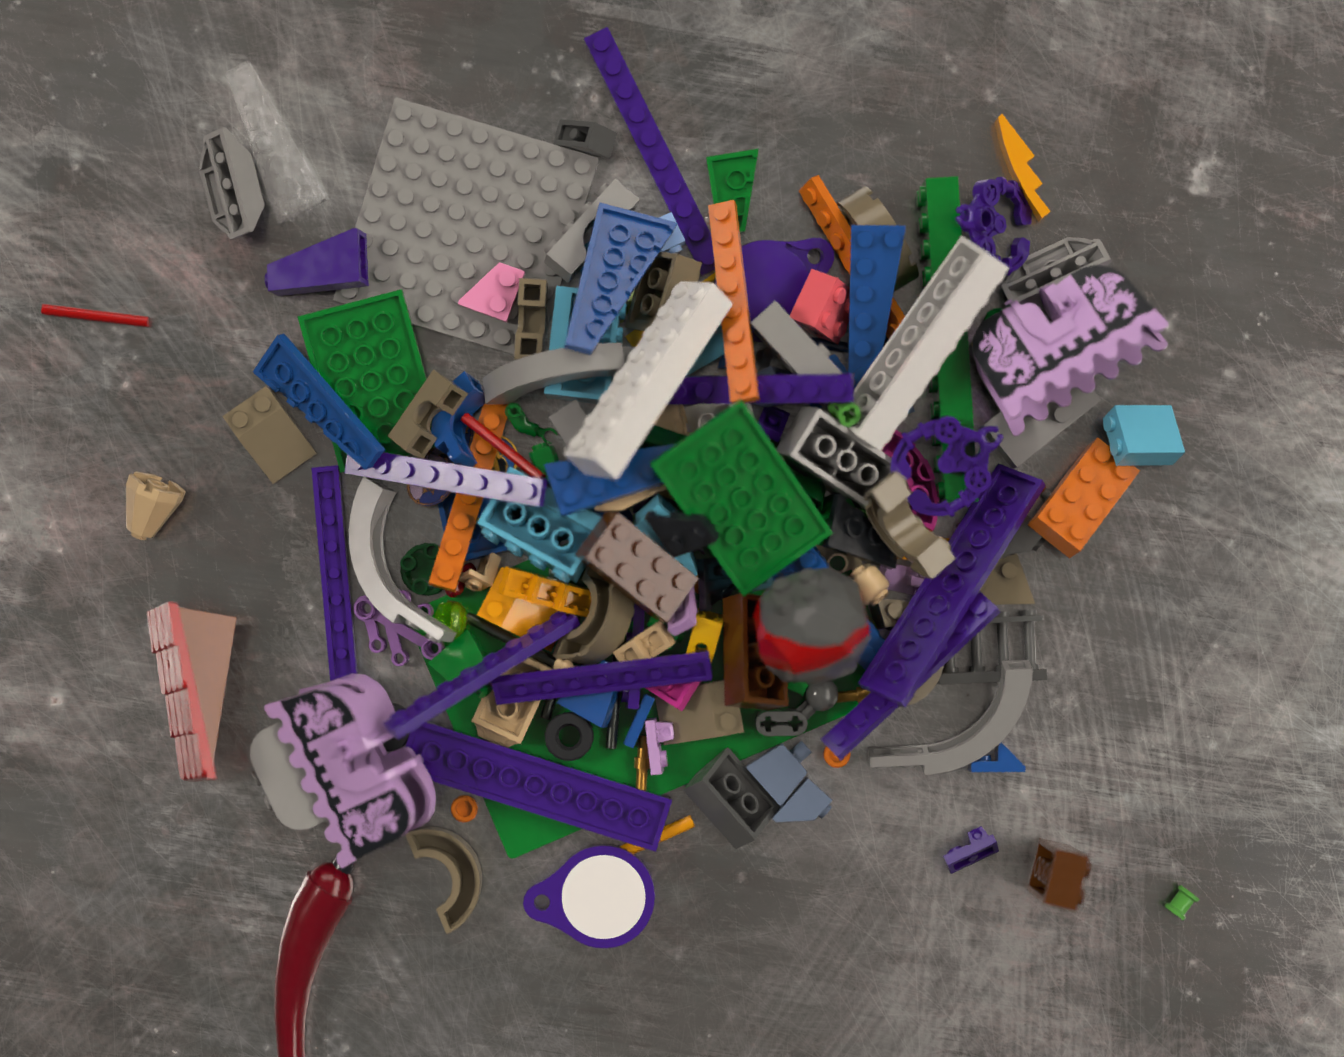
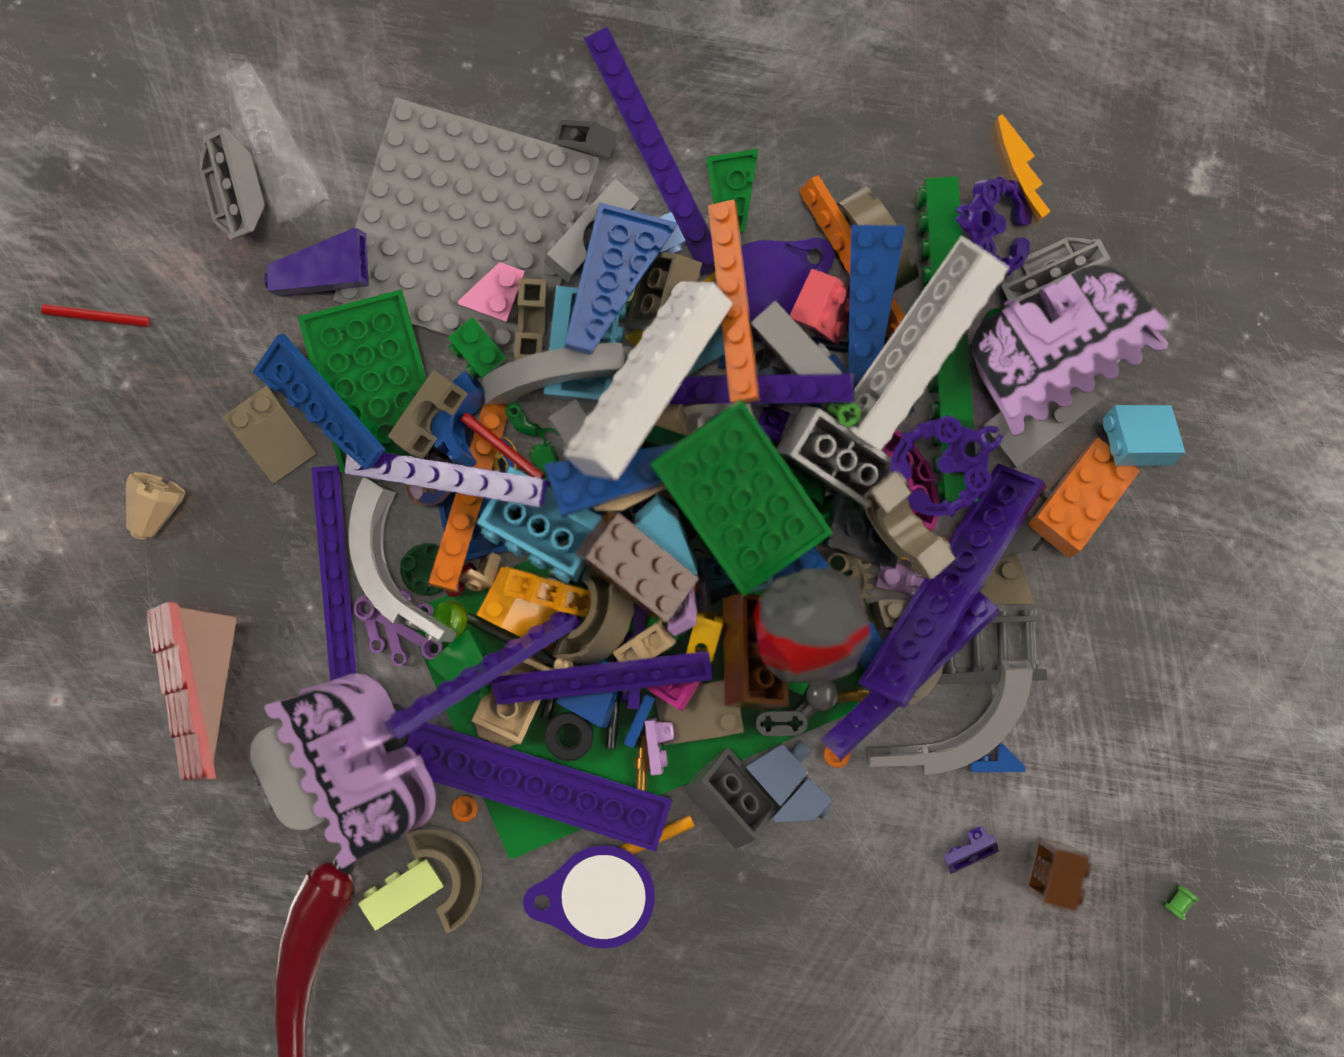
(401, 892): none -> yellowish green brick
(476, 348): none -> green bracket
(682, 532): black wing -> none
(871, 583): tan head -> none

